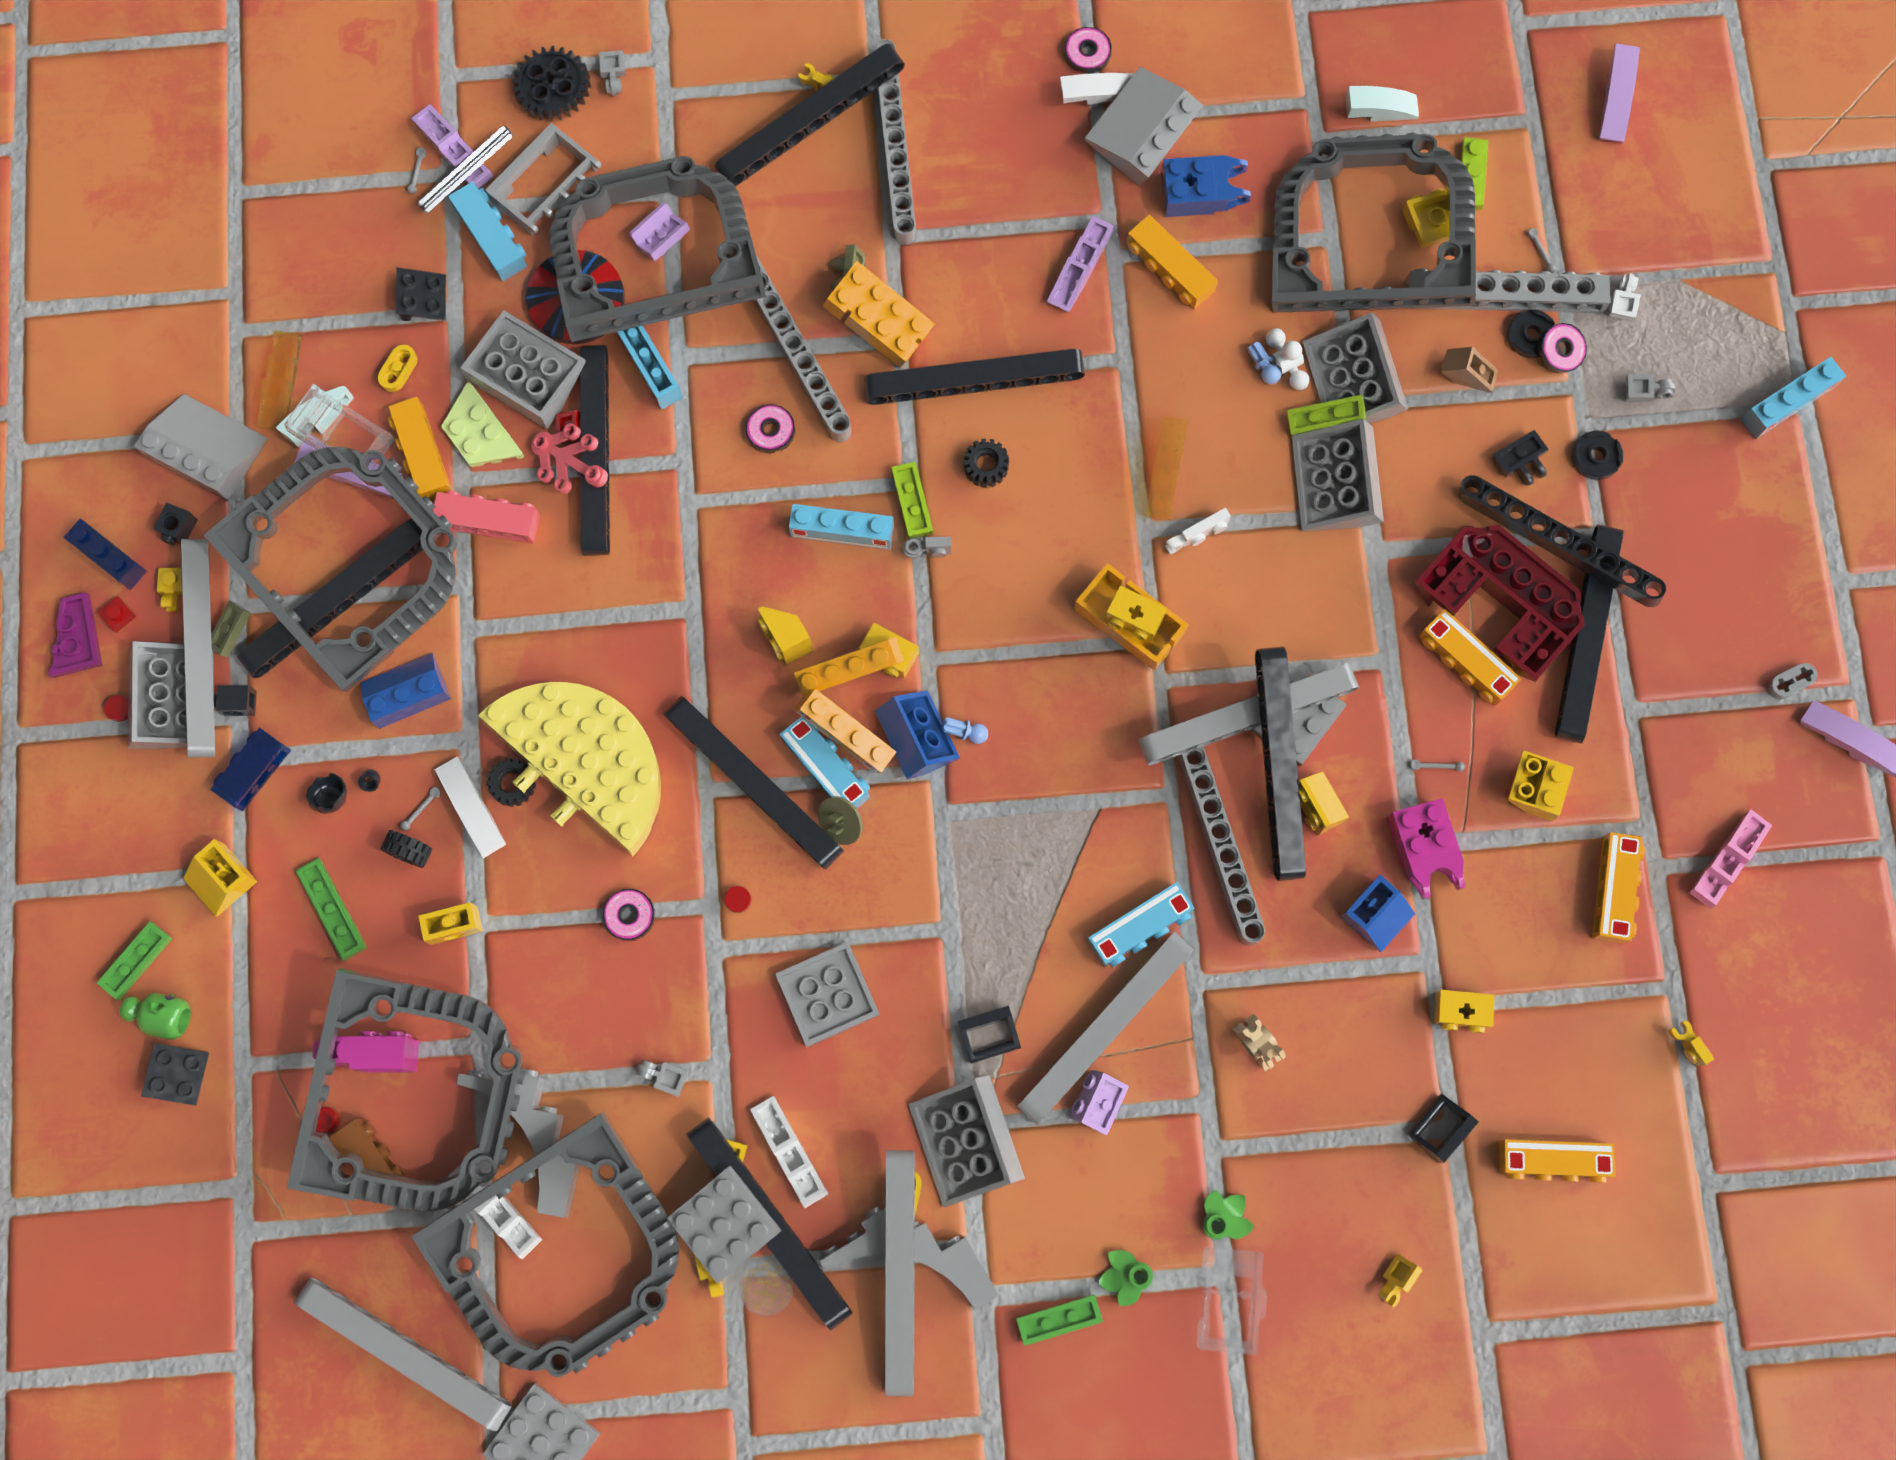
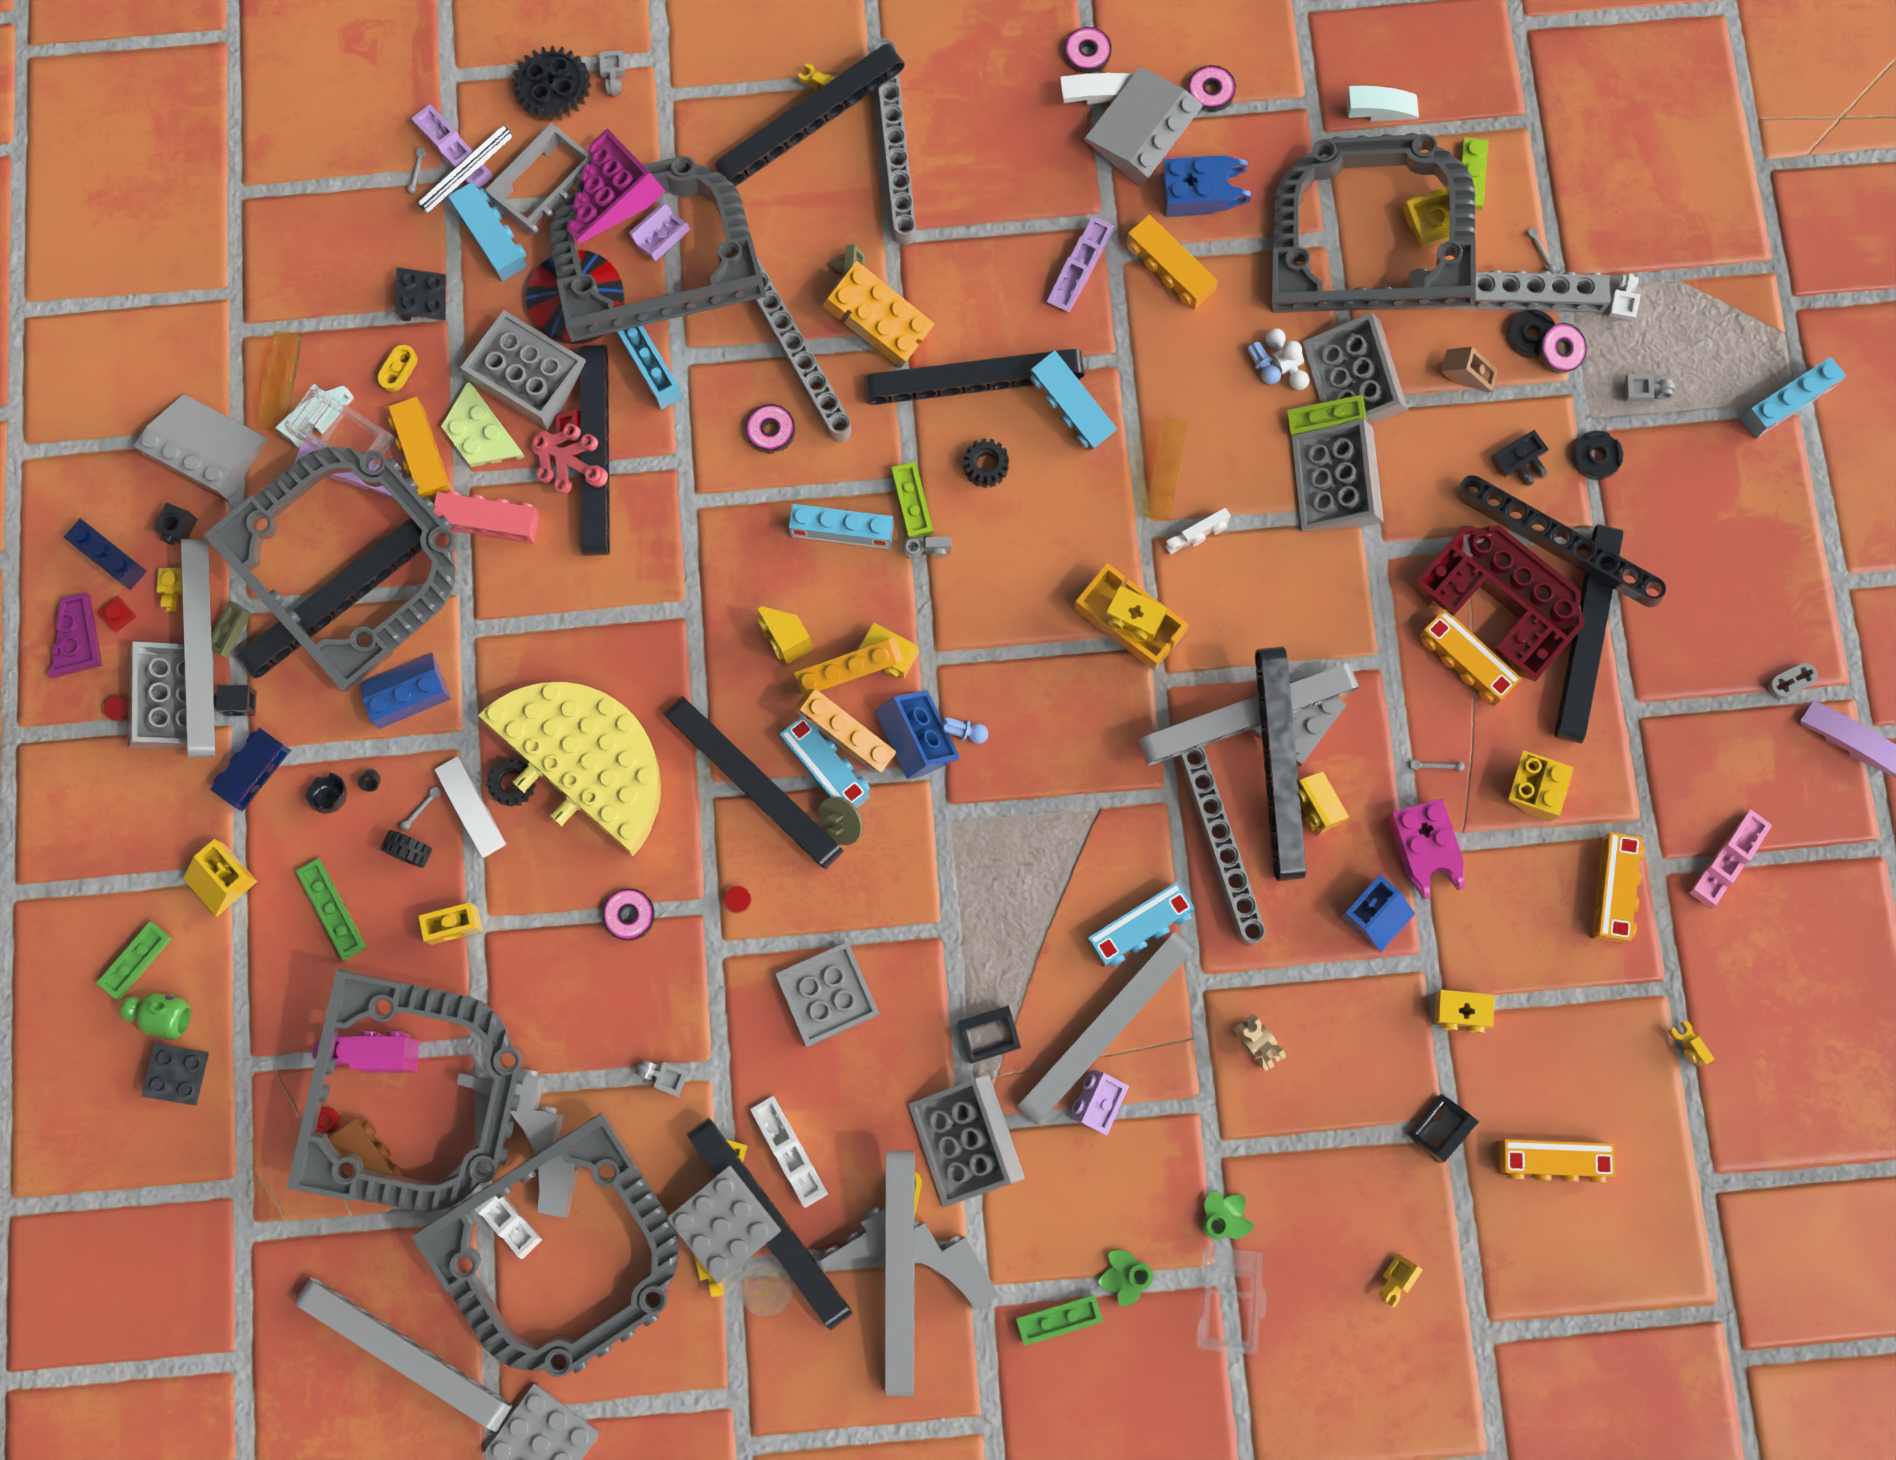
(613, 188): none -> dark pink slope
(1073, 400): none -> medium azure brick
(1214, 76): none -> tile
(1619, 93): lavender slope -> none

